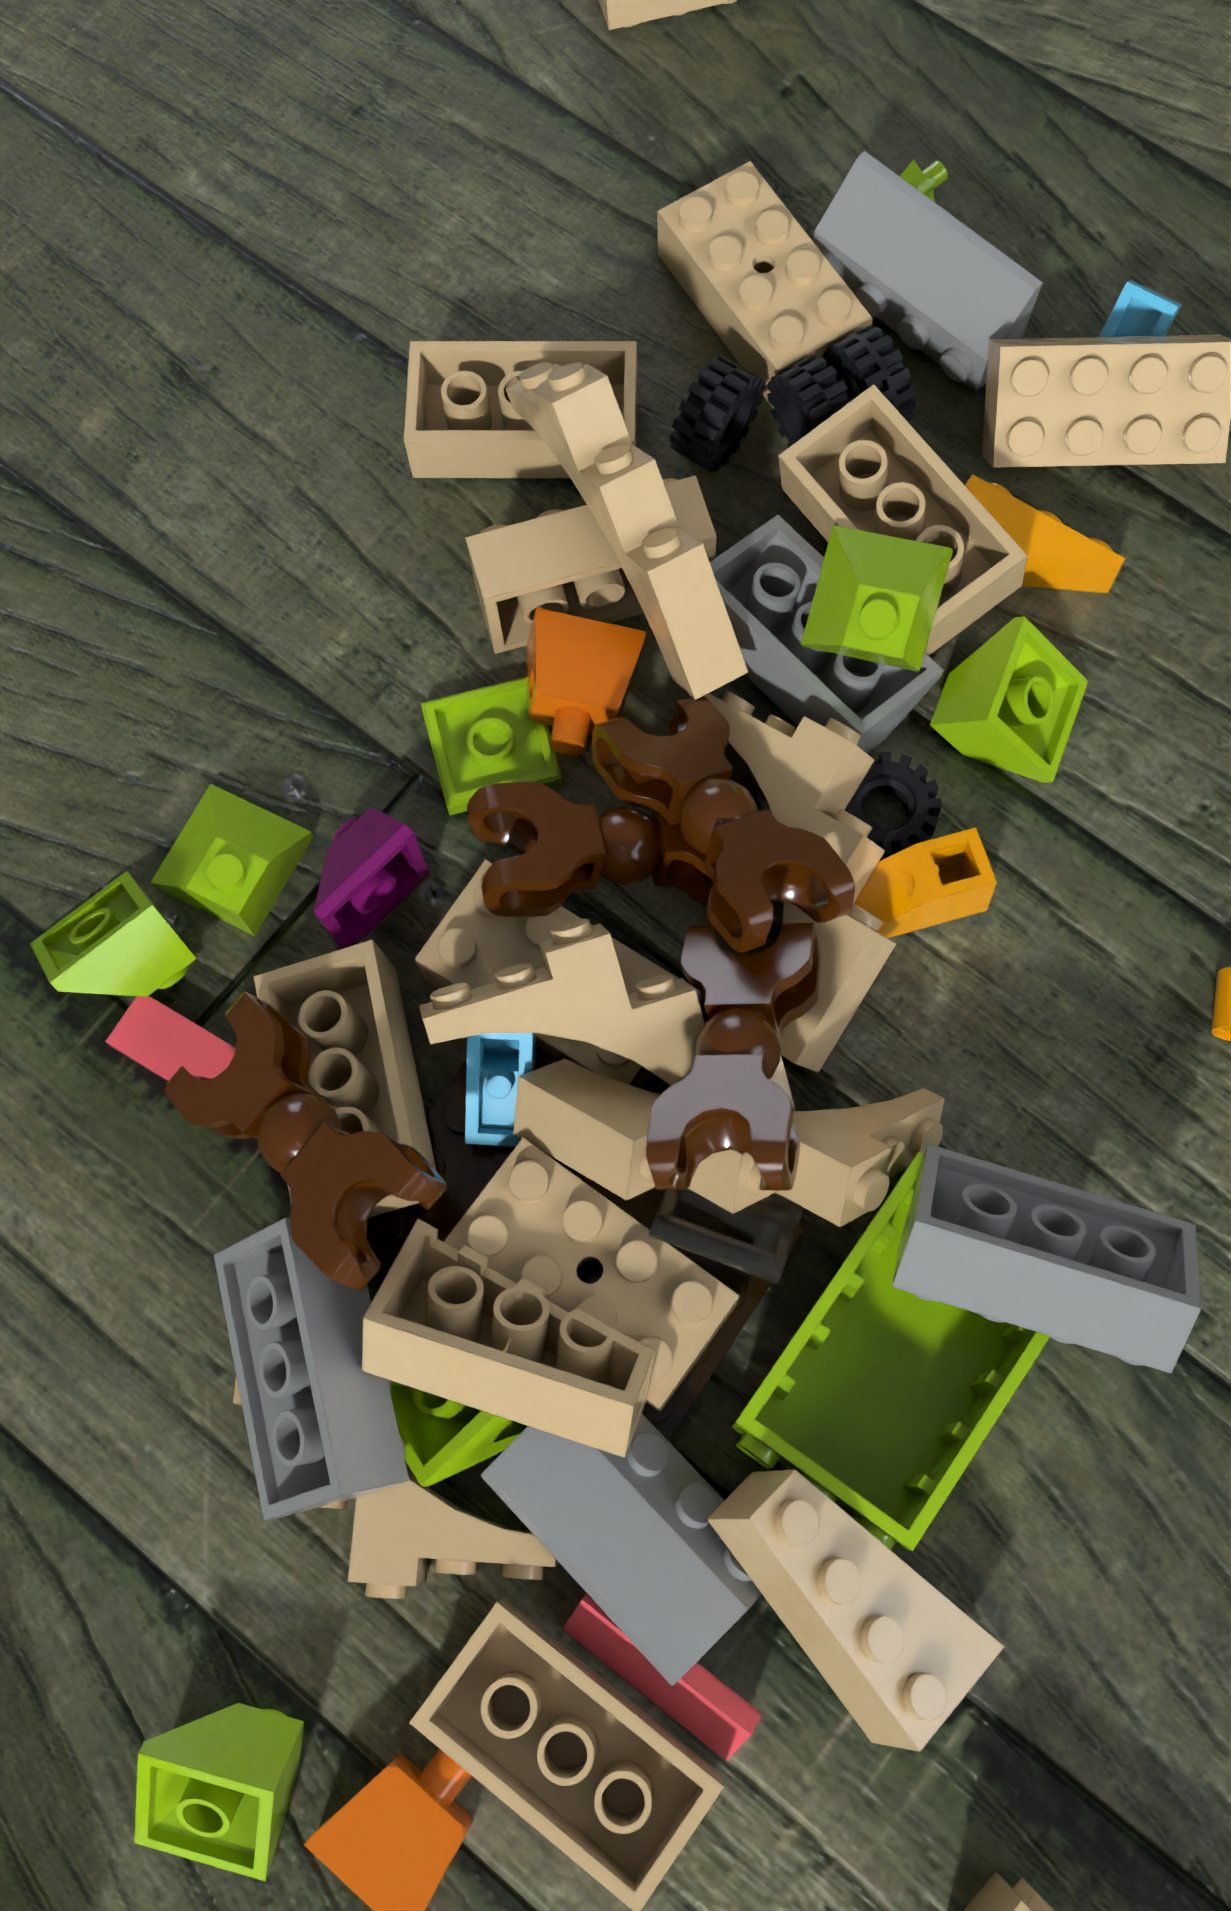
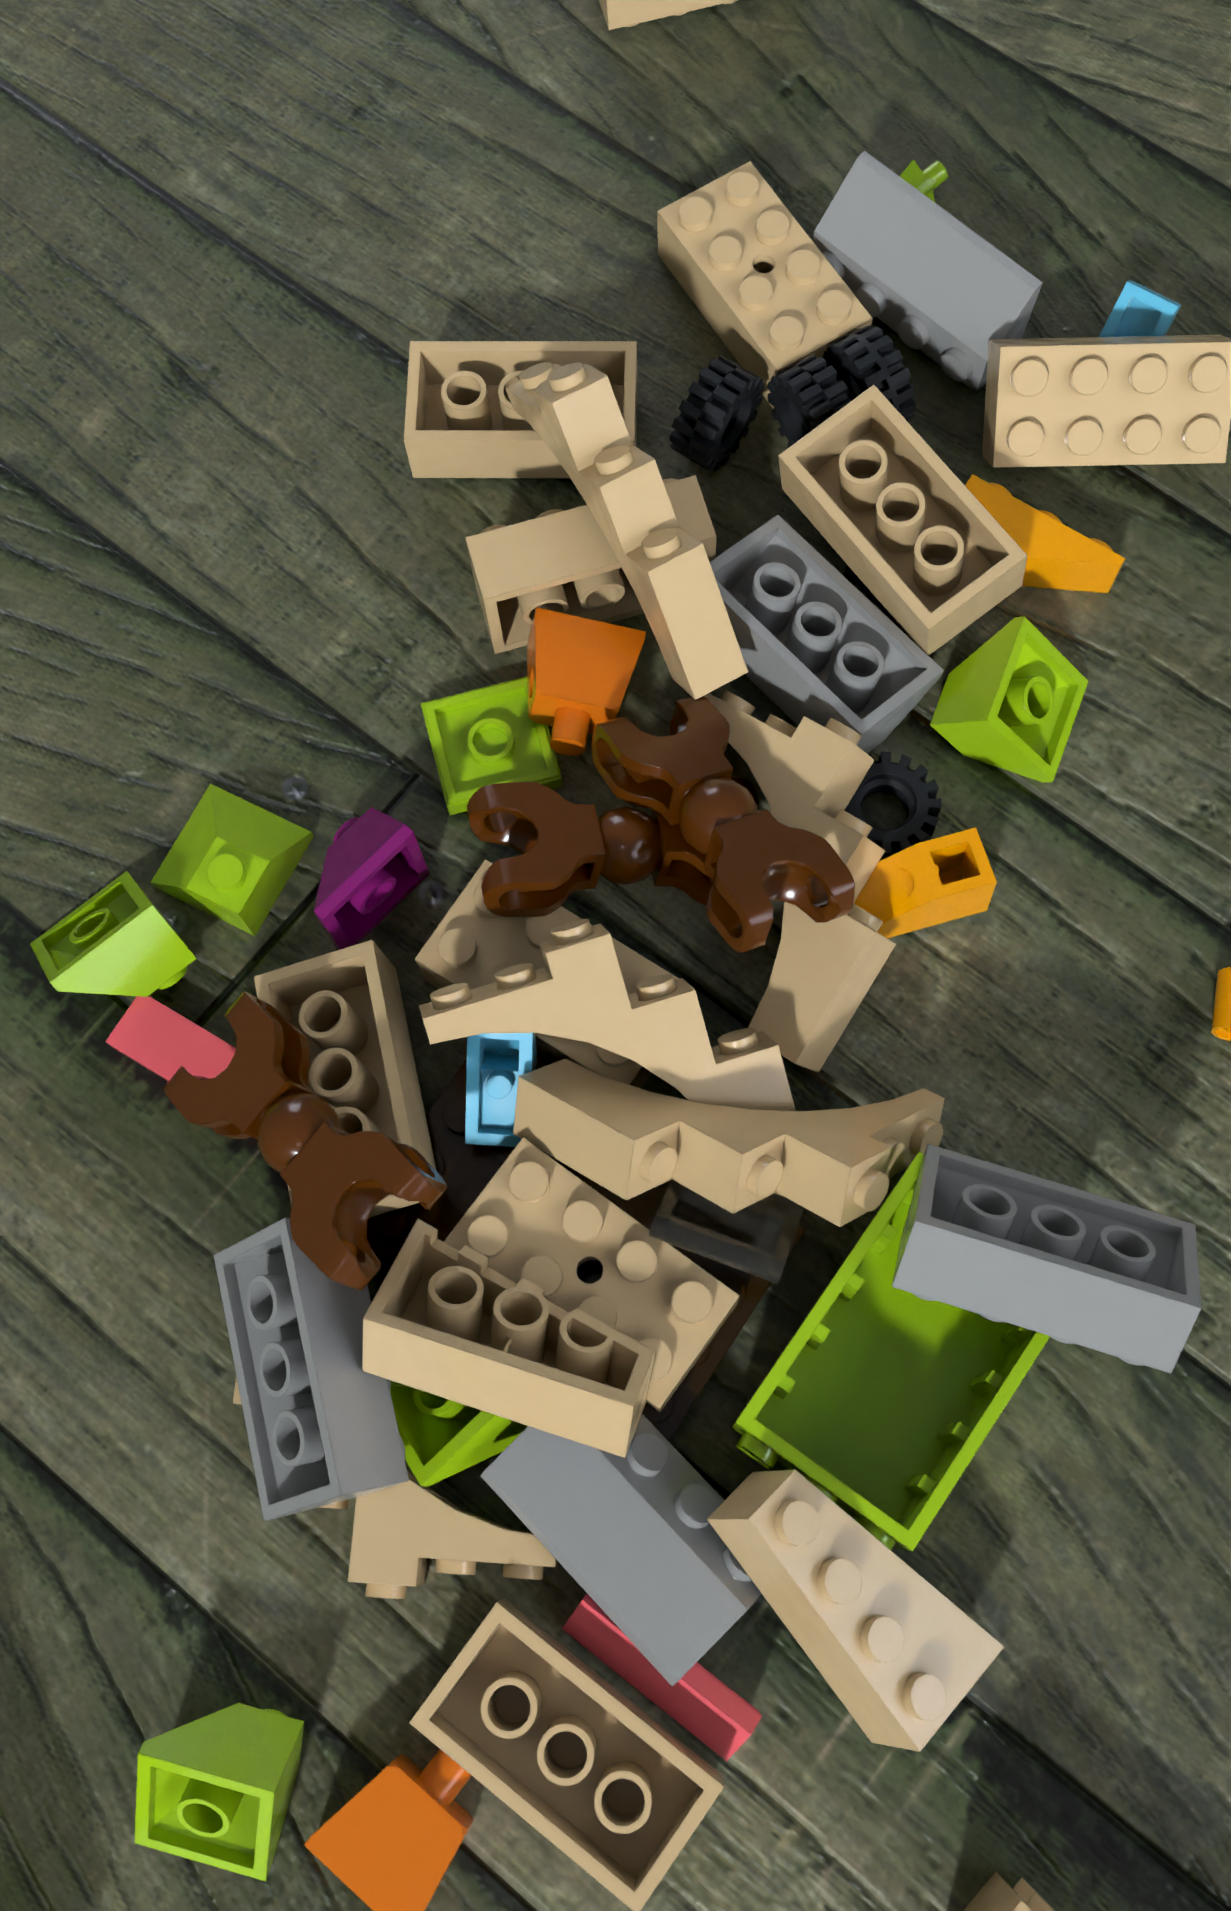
(728, 1092): reddish brown piece -> none
(876, 597): lime slope -> none

